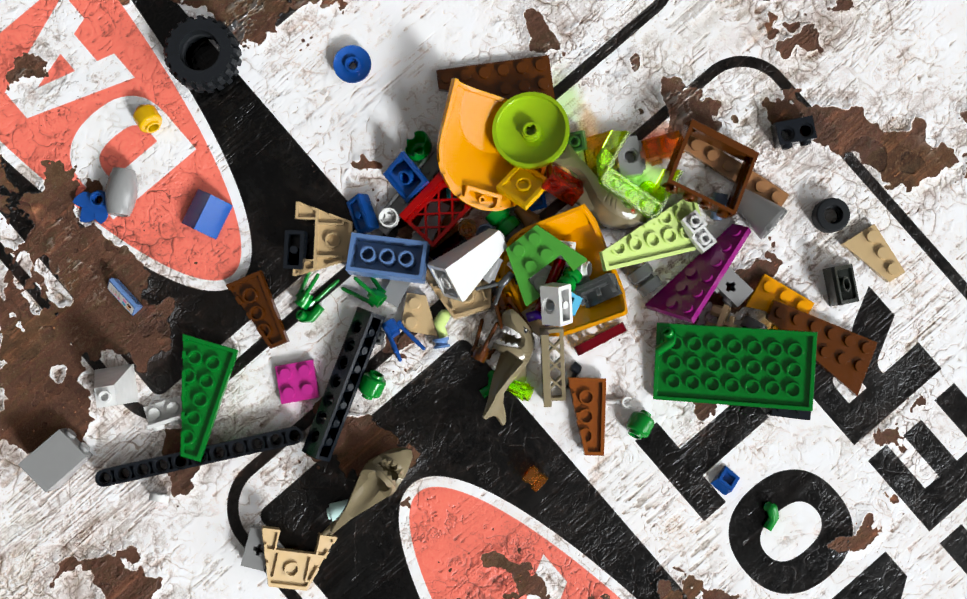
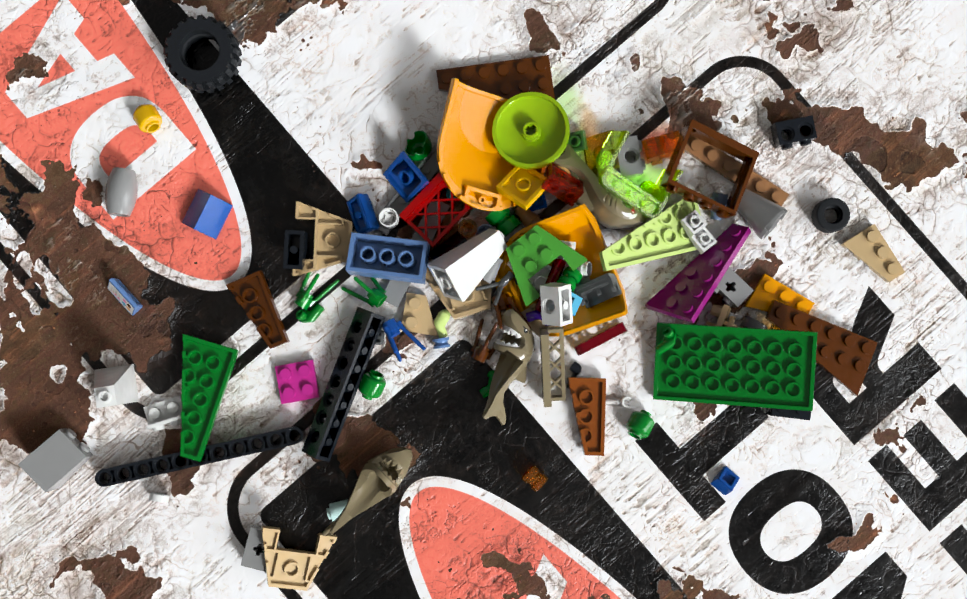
(90, 207): blue plate -> none
(347, 56): blue dish -> none
(521, 390): clear neon green cone -> none
(646, 281): dark grey wheel -> none
(773, 515): green arm -> none
(840, 285): pearl dark grey slope -> none

